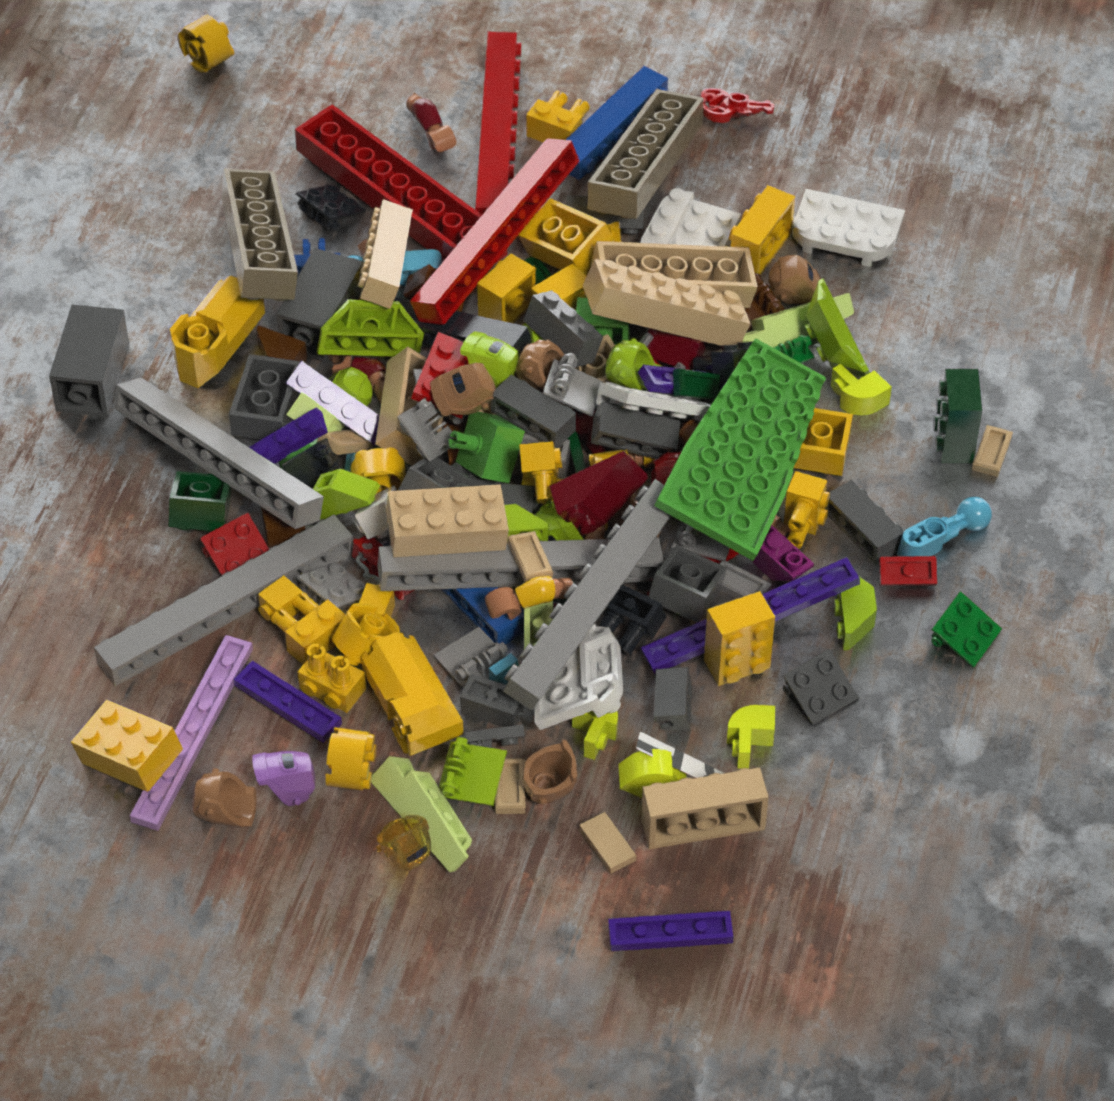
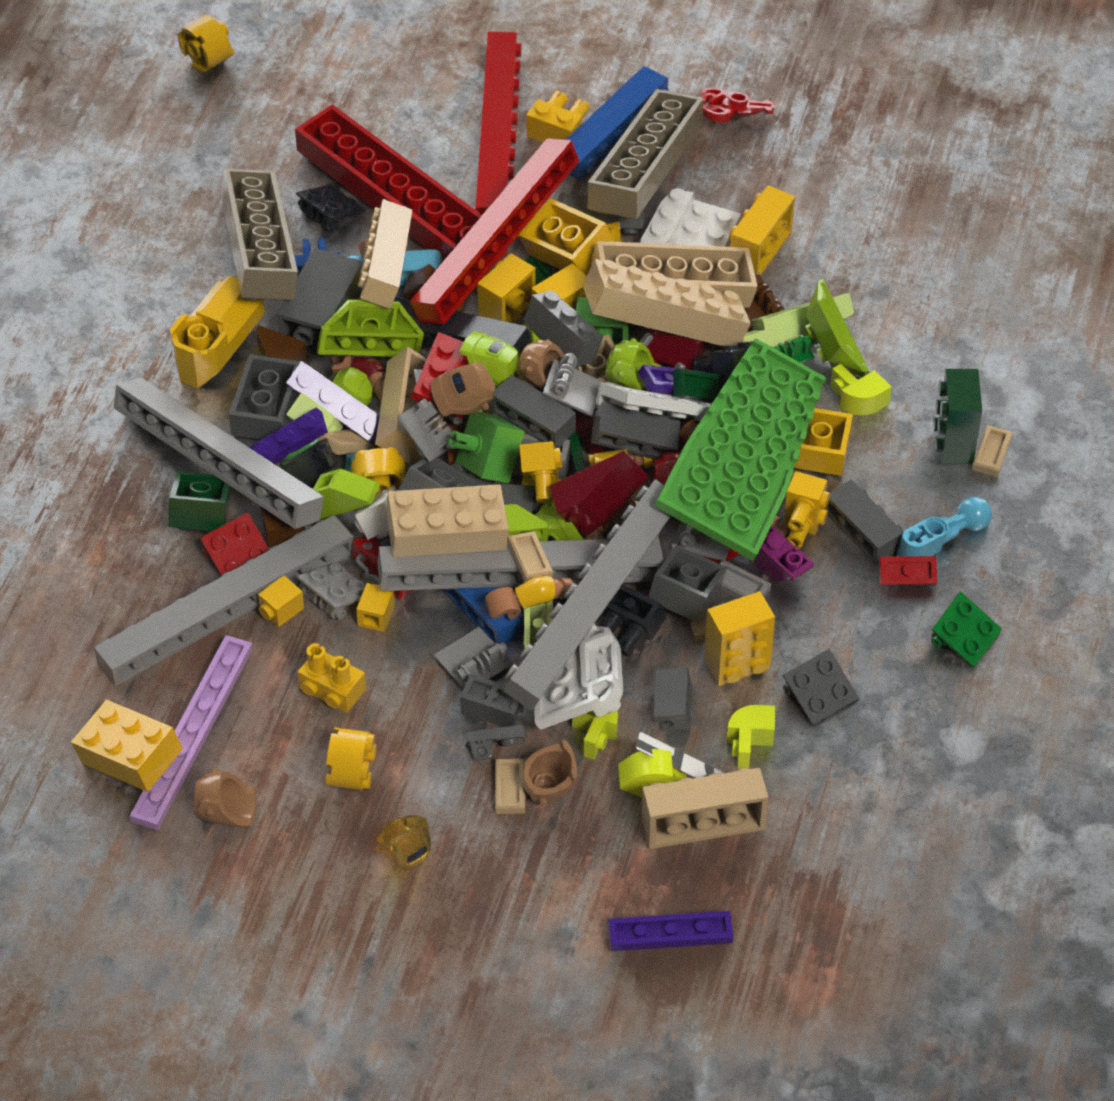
(89, 360): dark grey brick -> none
(287, 701): dark purple plate -> none
(287, 774): medium lavender helmet -> none
(316, 627): yellow brick -> none
(360, 630): yellow brick -> none
(411, 694): yellow brick -> none
(418, 794): yellowish green wedge -> none
(428, 116): piece -> none
(472, 772): lime hinge -> none
(501, 668): medium azure plate -> none
(607, 842): tan tile -> none
(781, 600): dark purple plate -> none
(793, 280): medium nougat helmet -> none
(847, 226): white plate -> none
(856, 613): lime slope -> none

